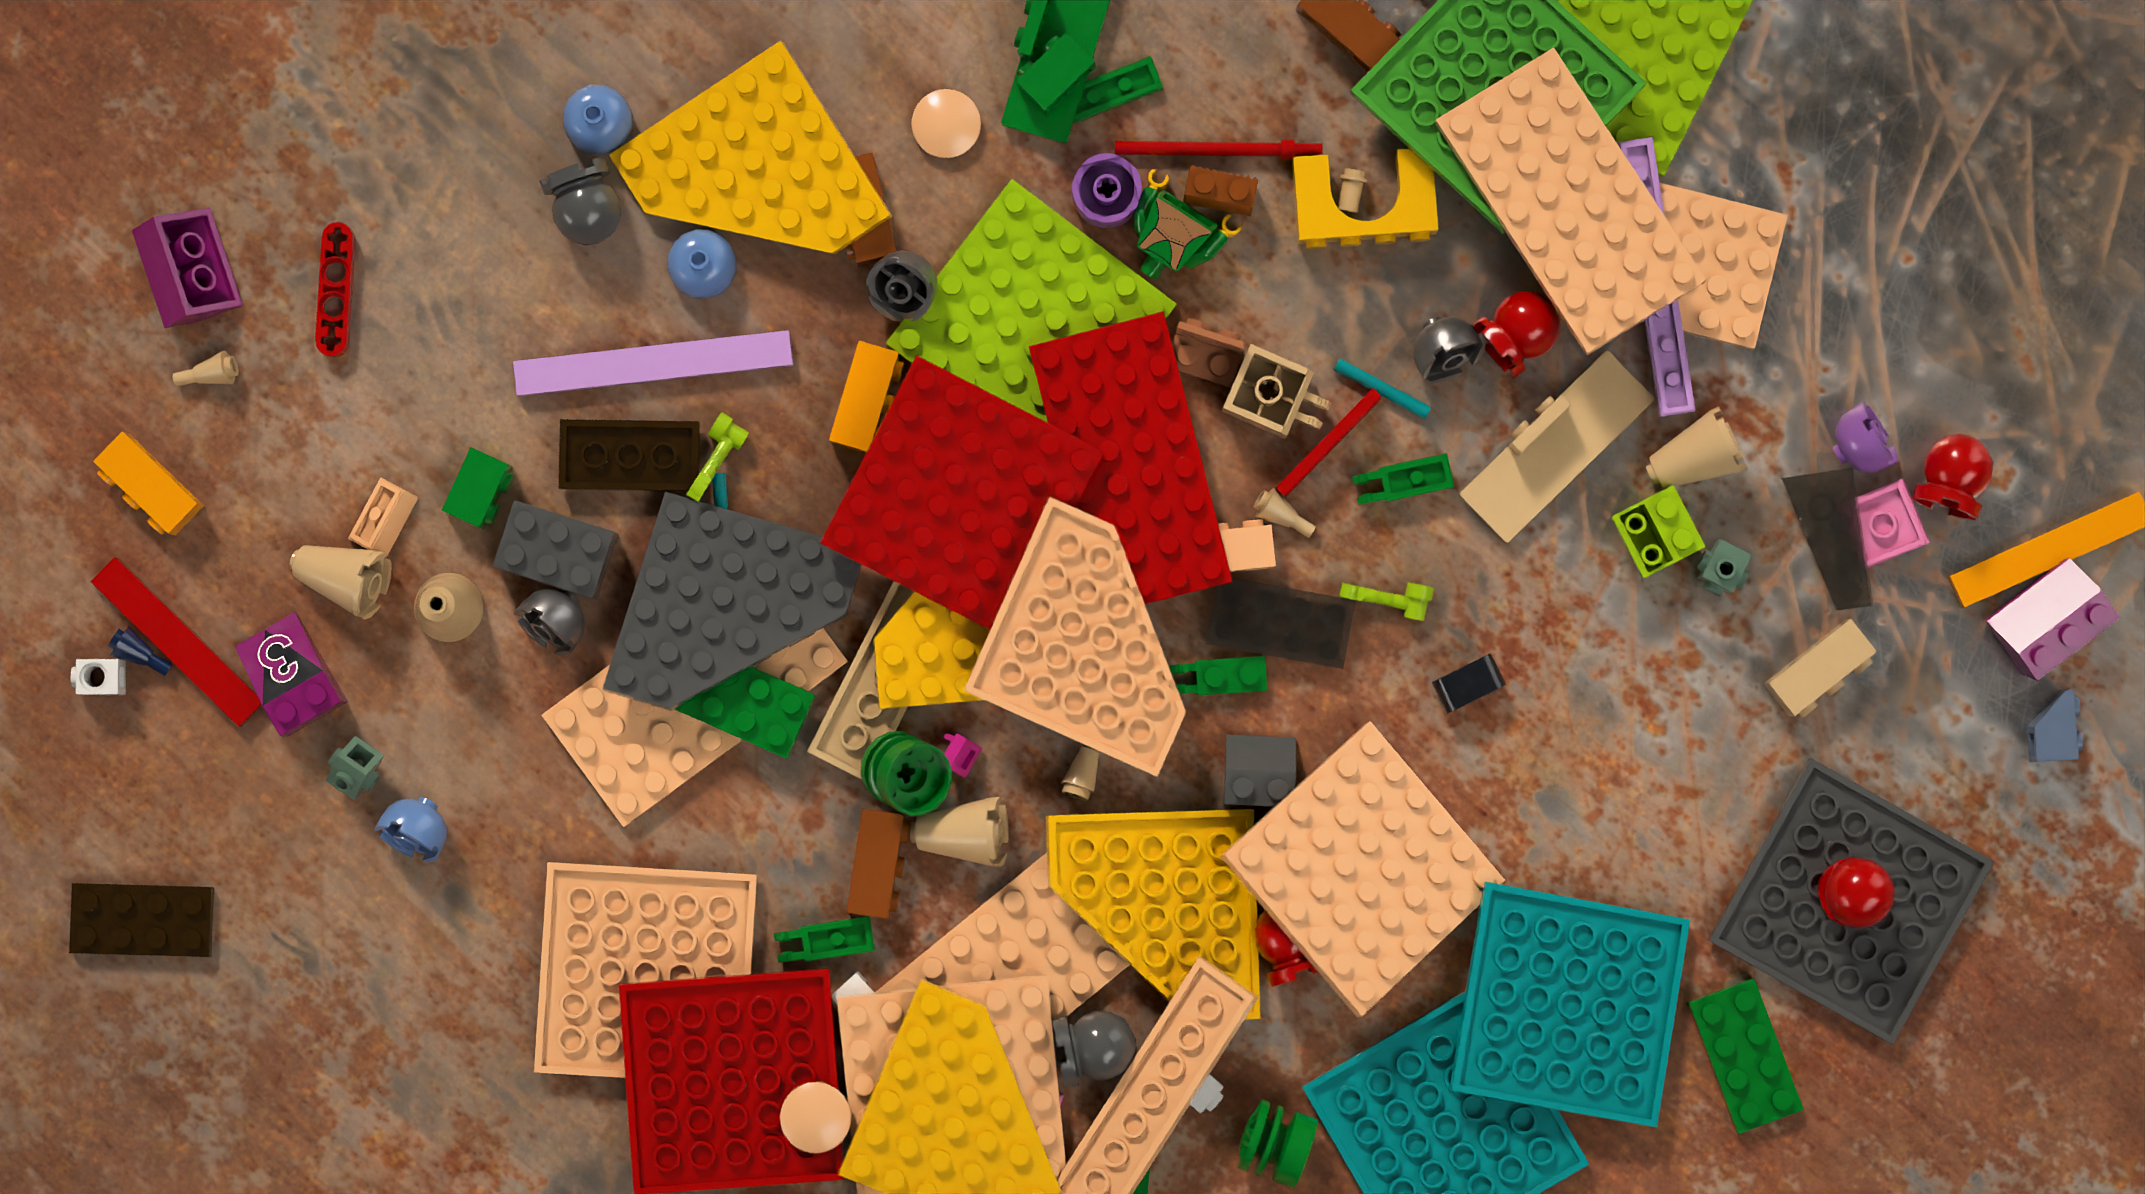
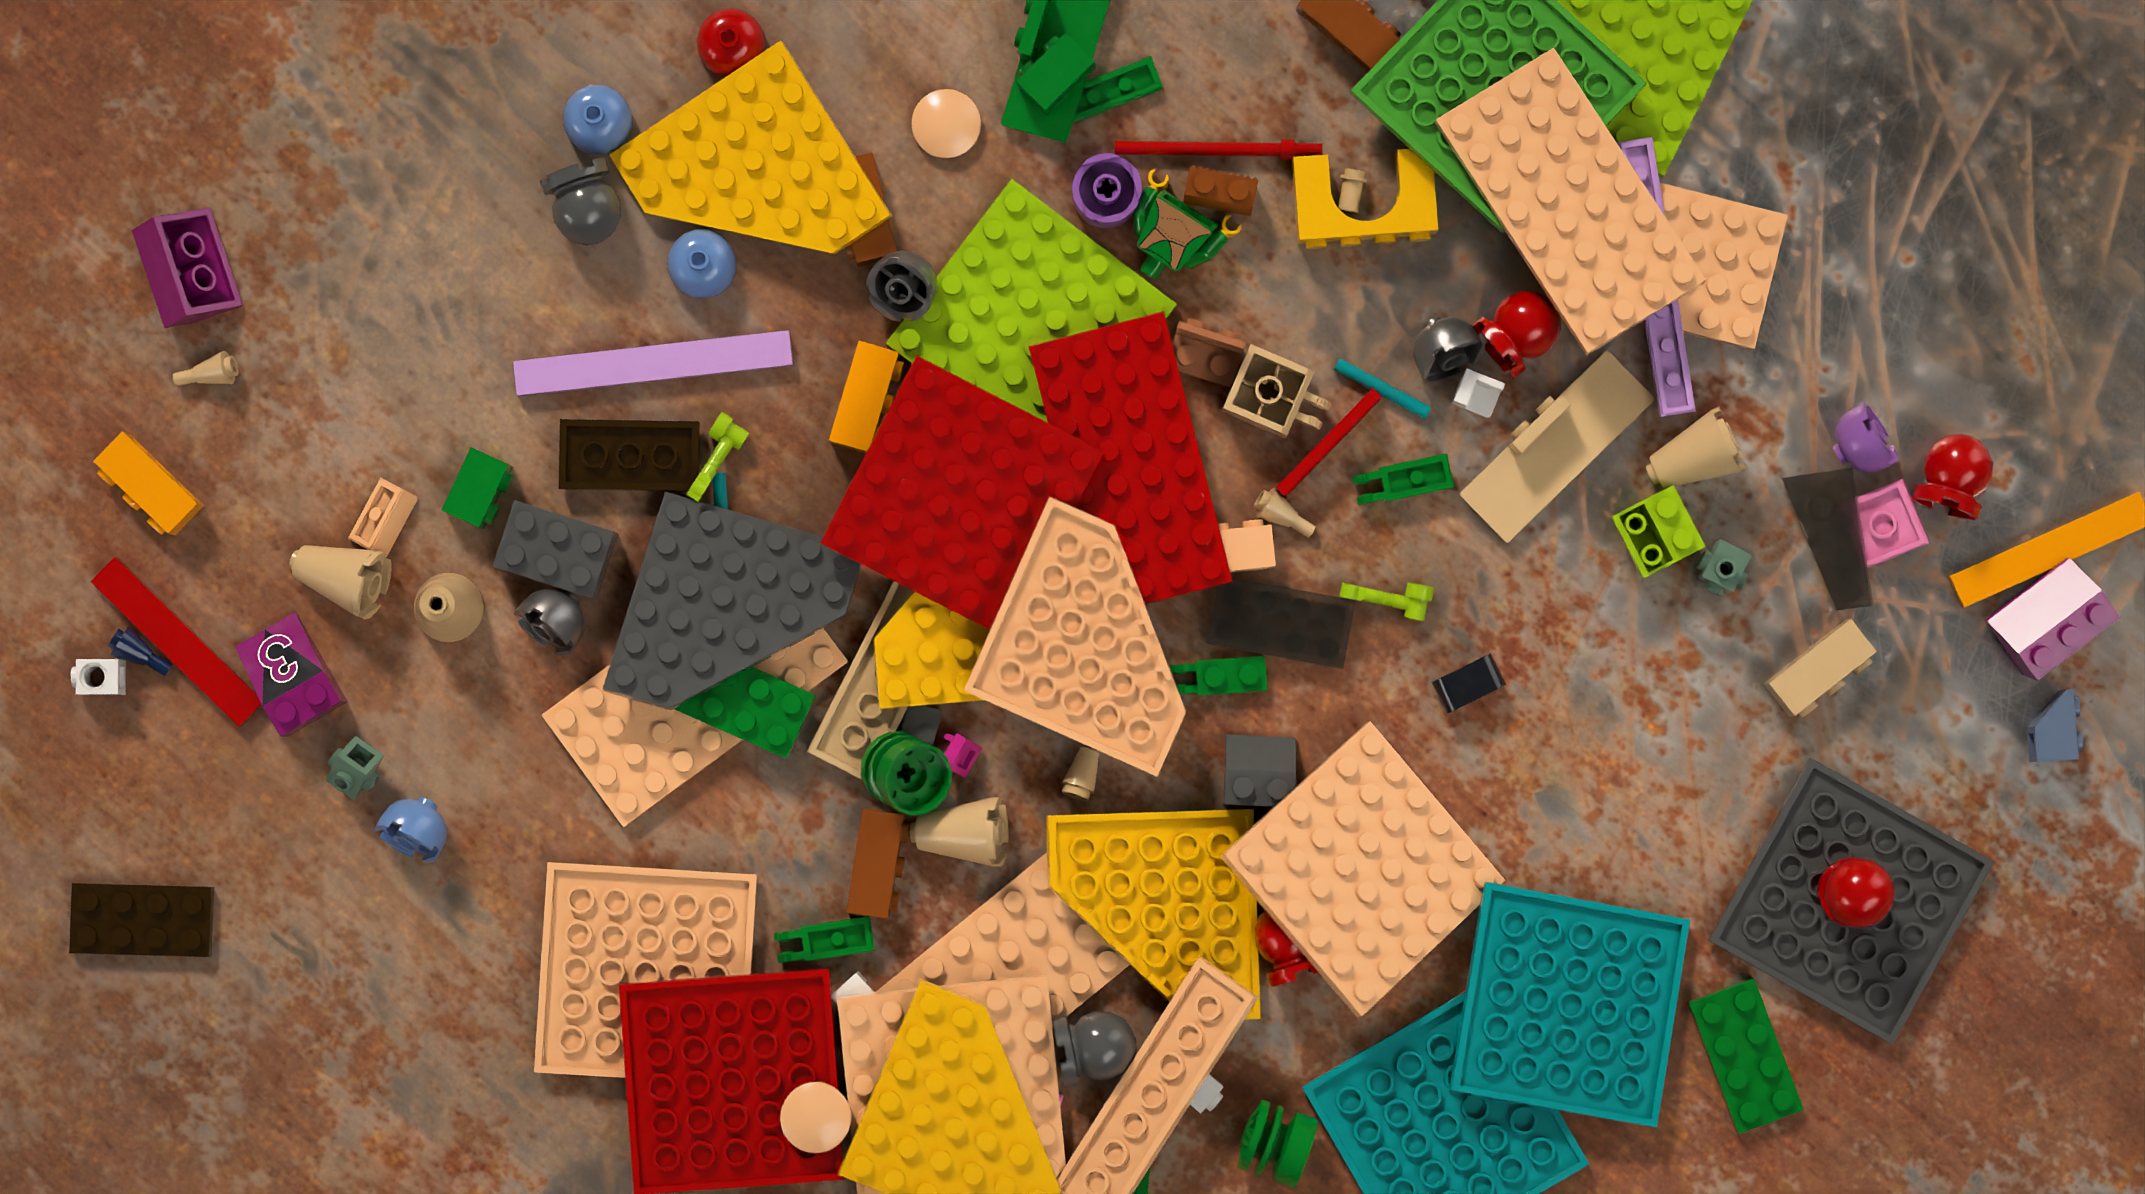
(330, 289): red beam -> none
(729, 40): none -> red cylinder
(922, 722): none -> dark grey tile
(1477, 393): none -> white panel

